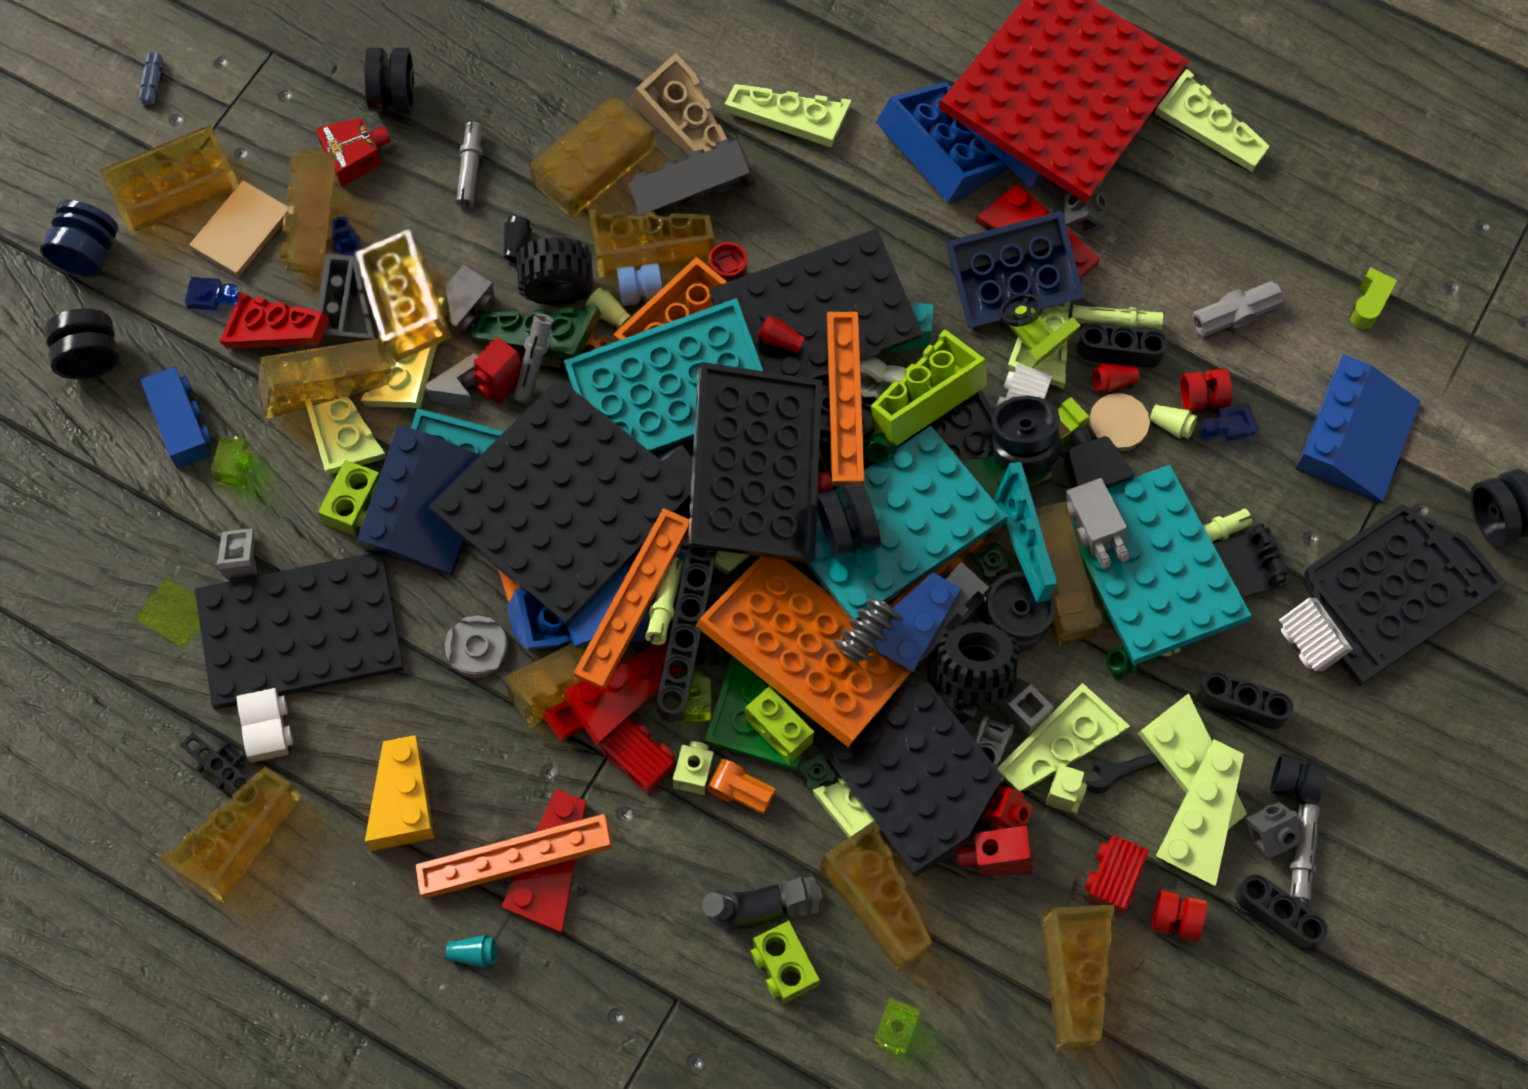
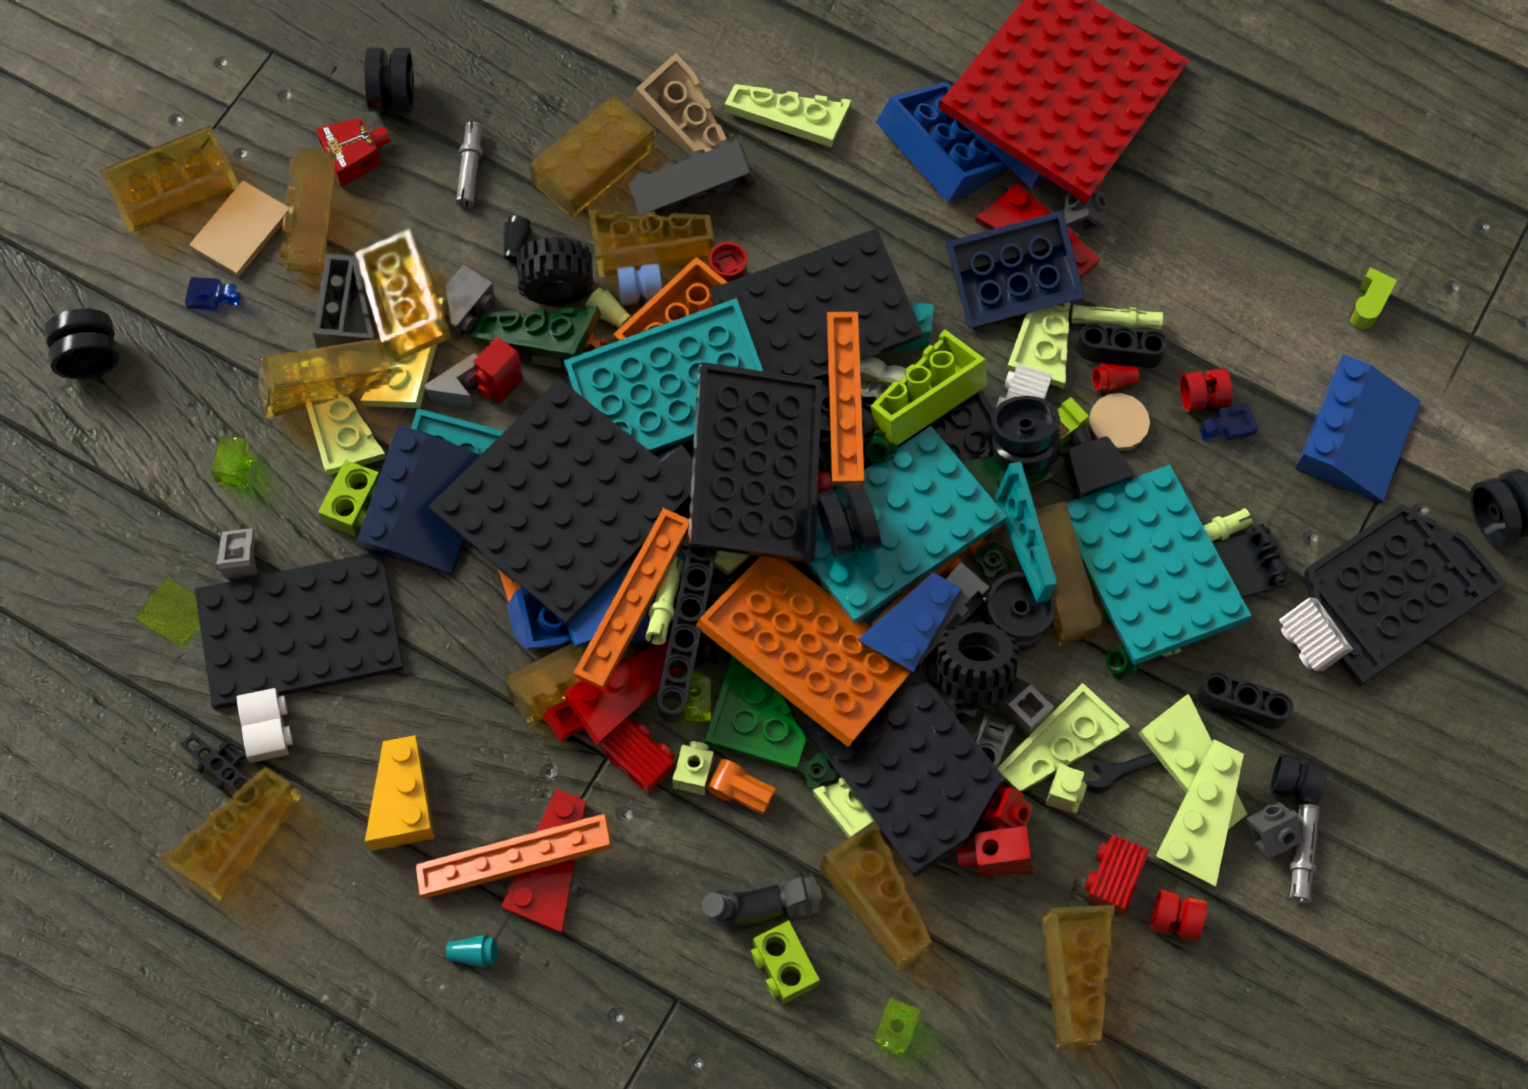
(79, 238): dark blue wheel -> none
(150, 78): sand blue axle -> none
(177, 416): blue brick -> none
(270, 324): red wing -> none
(343, 236): clear blue cone -> none
(476, 646): light grey tile -> none
(535, 347): light grey pin -> none
(779, 724): lime brick -> none
(780, 335): red cone -> none
(867, 631): dark grey piece -> none
(1034, 330): lime piece -> none
(1097, 521): light grey hinge -> none
(1174, 420): yellowish green cone -> none
(1204, 118): yellowish green wing -> none
(1237, 309): light grey piece -> none
(1297, 913): black beam -> none

